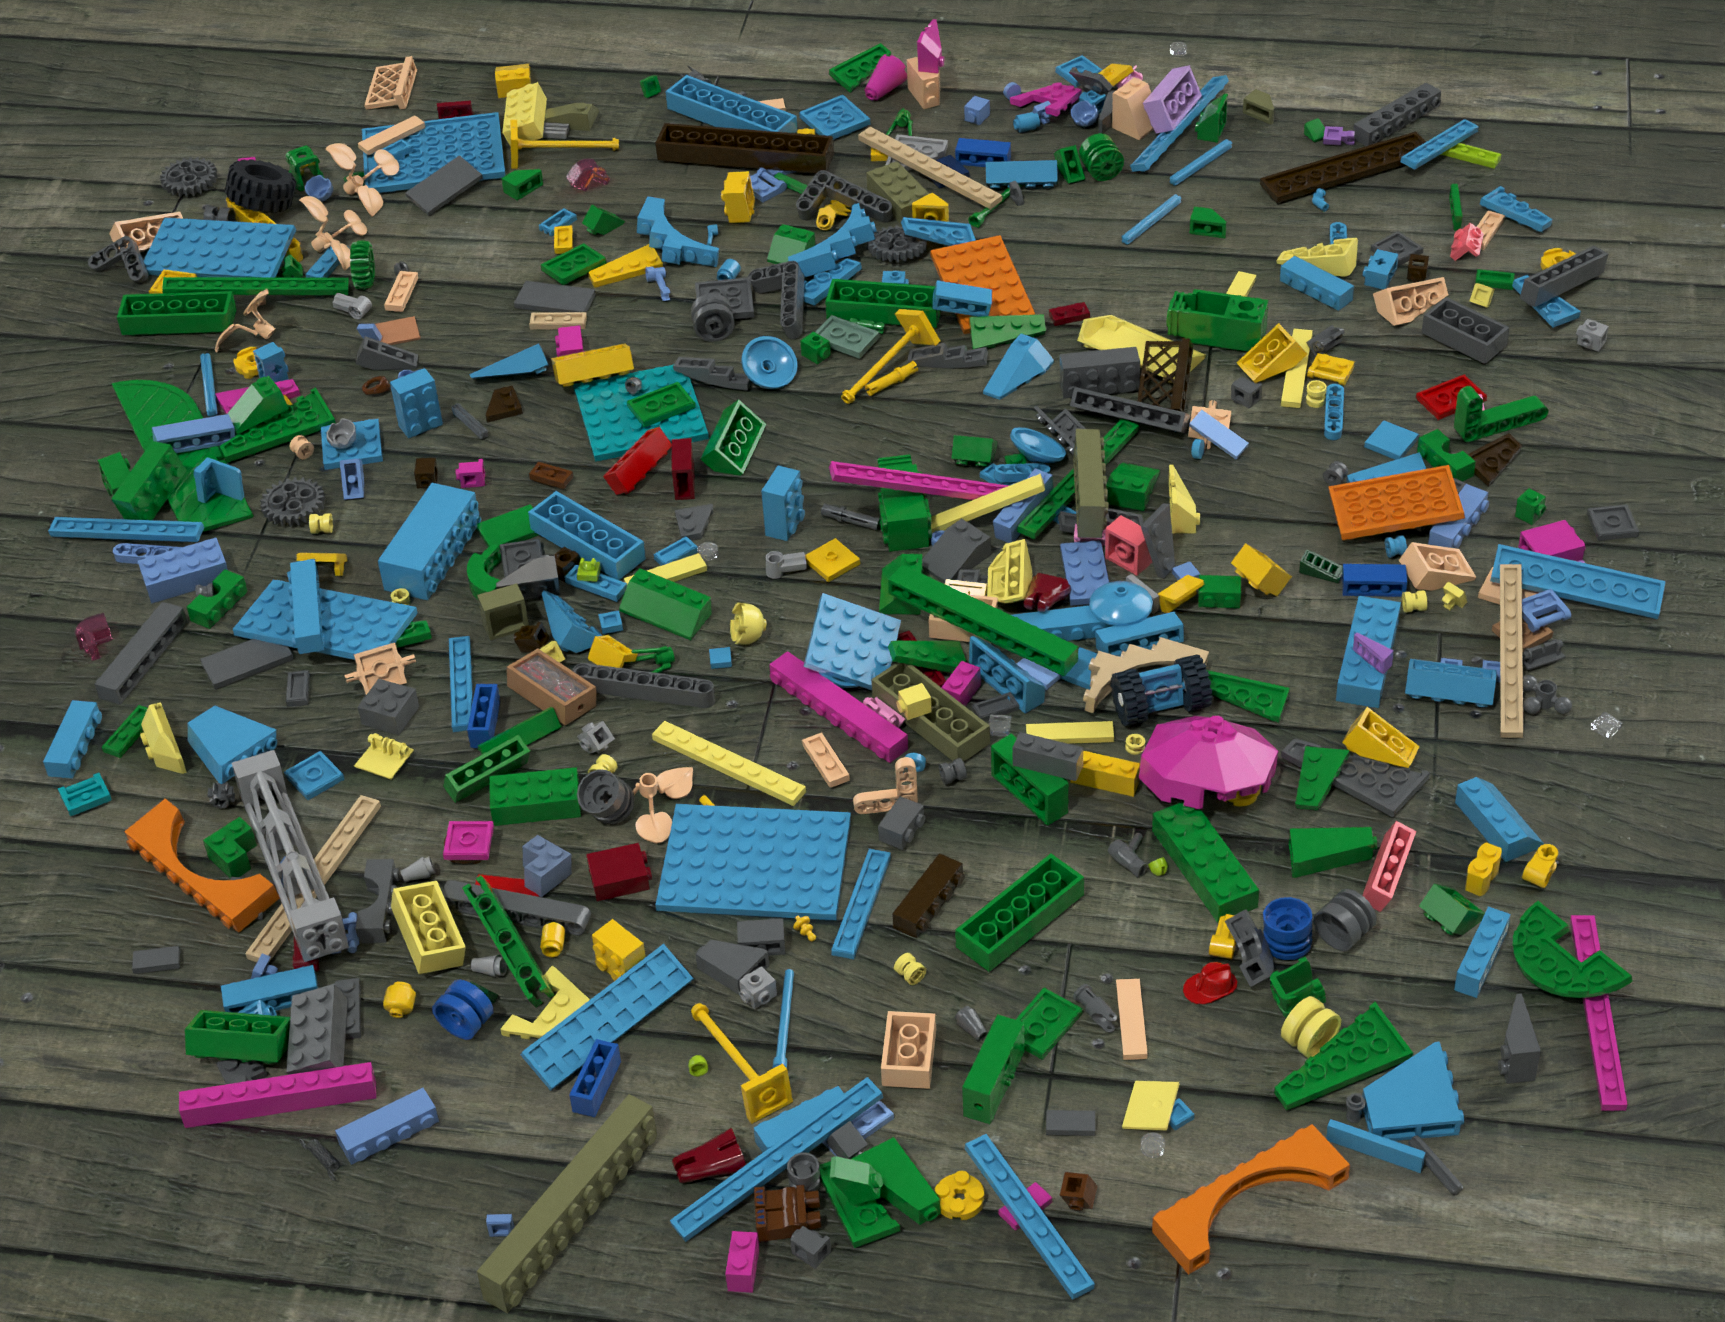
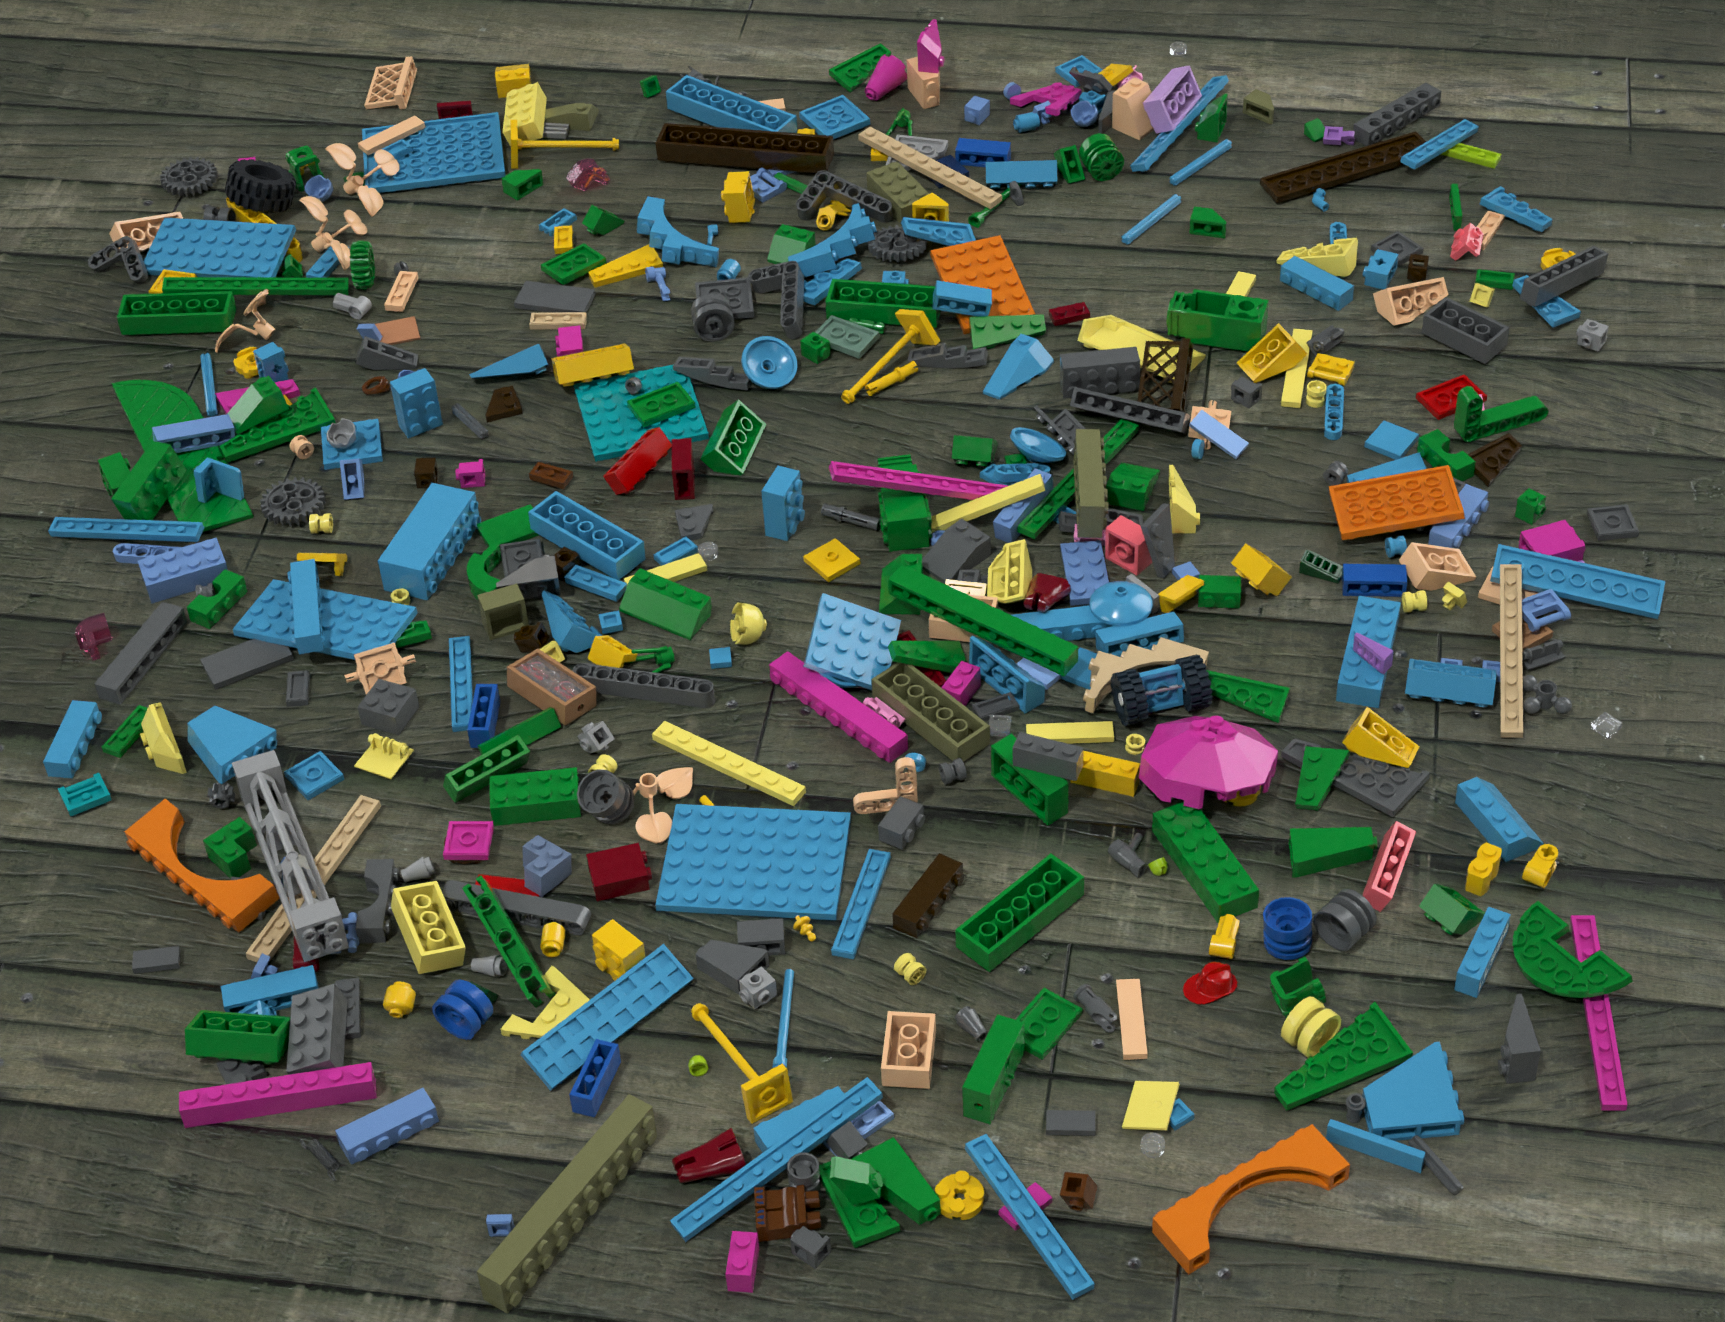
(444, 185): dark grey tile -> none
(588, 570): lime tile -> none
(778, 563): light grey piece -> none
(825, 760): light nougat plate -> none
(914, 701): light yellow brick -> none
(1254, 949): dark grey arch -> none

